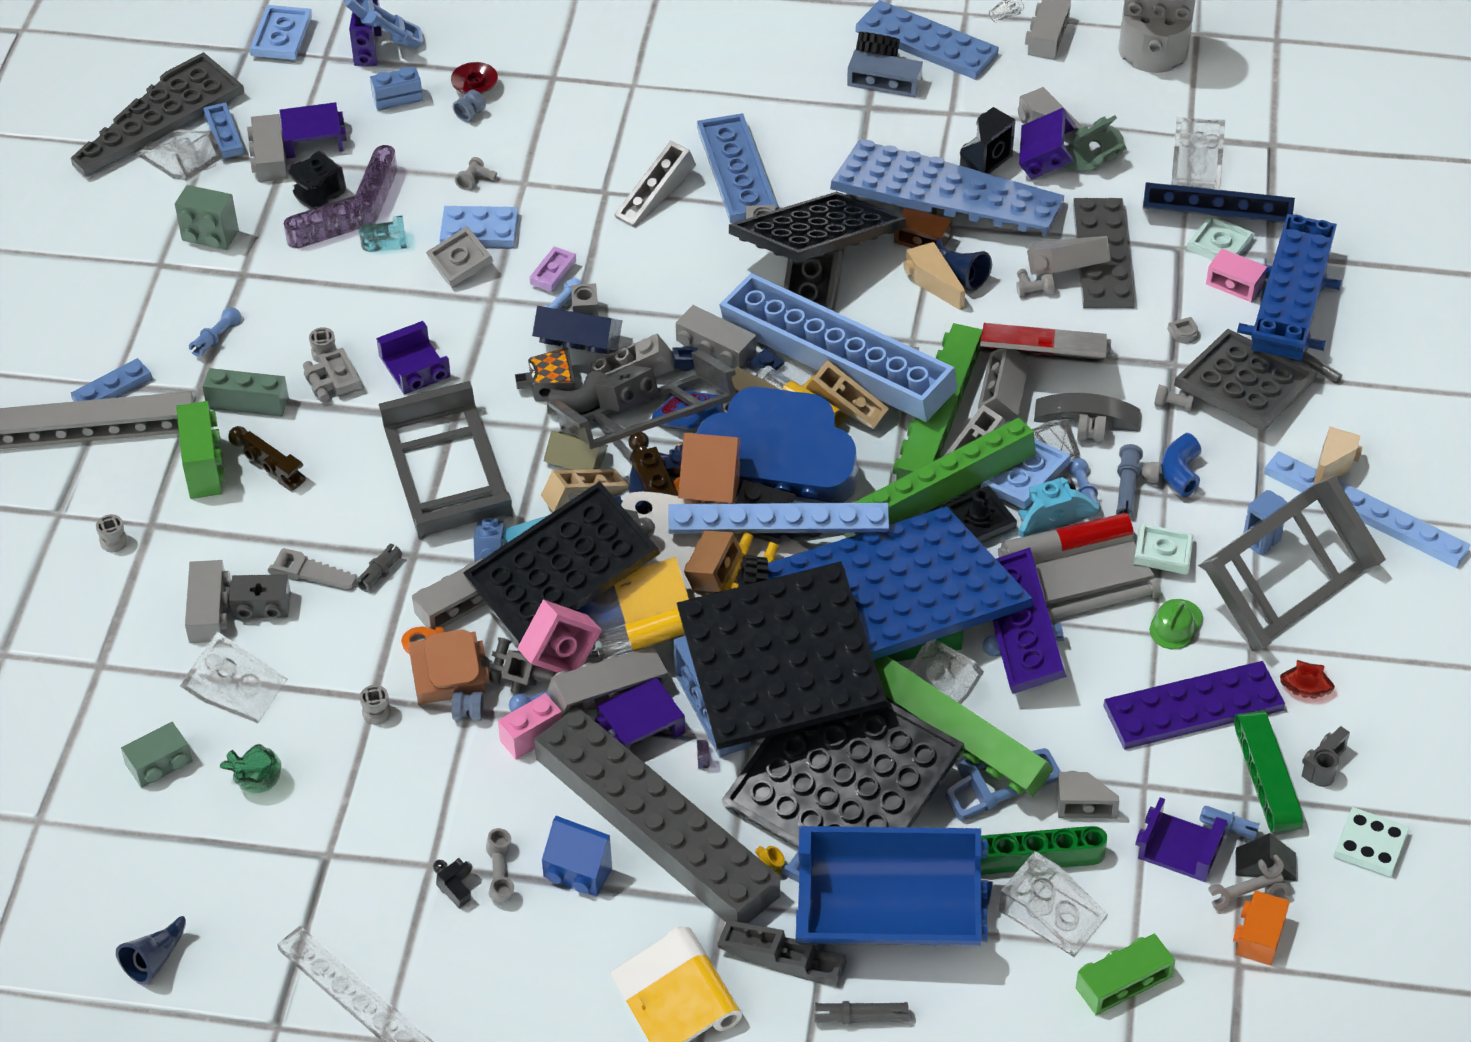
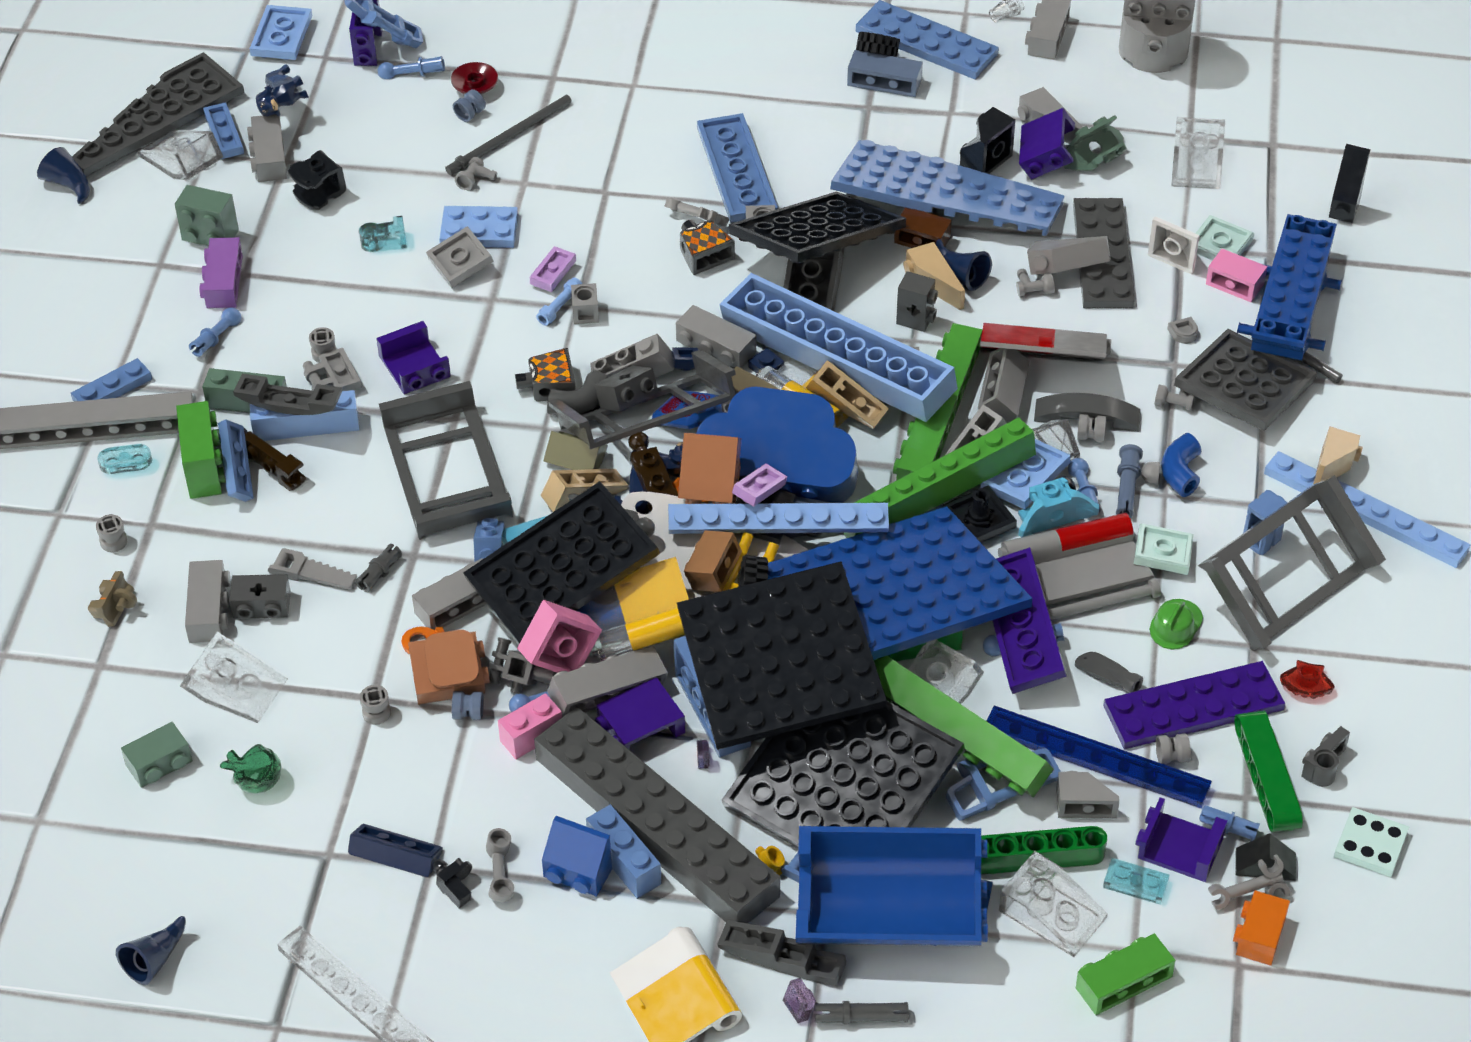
(62, 169): none -> dark blue hat
(115, 597): none -> dark tan hips
(124, 458): none -> clear light blue plate
(221, 272): none -> medium lavender brick
(235, 460): none -> medium blue plate
(276, 425): none -> light blue brick
(279, 91): none -> dark blue animal
(286, 400): none -> dark grey slope
(311, 124): dark purple panel -> none
(347, 213): clear purple beam -> none
(388, 70): none -> medium blue pin
(394, 849): none -> dark blue slope
(396, 88): medium blue brick -> none
(462, 162): none -> dark grey bar
(577, 330): dark blue brick -> none
(629, 855): none -> medium blue brick
(657, 184): light grey slope -> none
(697, 212): none -> light grey bar
(705, 245): none -> dark grey torso
(759, 485): none -> lavender plate
(799, 1000): none -> clear purple plate
(916, 301): none -> dark grey brick
(1102, 757): none -> clear blue tile
(1108, 671): none -> dark grey piece
(1136, 881): none -> clear light blue plate
(1173, 245): none -> white slope
(1173, 748): none -> light grey wheel
(1217, 202): dark blue brick -> none
(1349, 183): none -> black slope

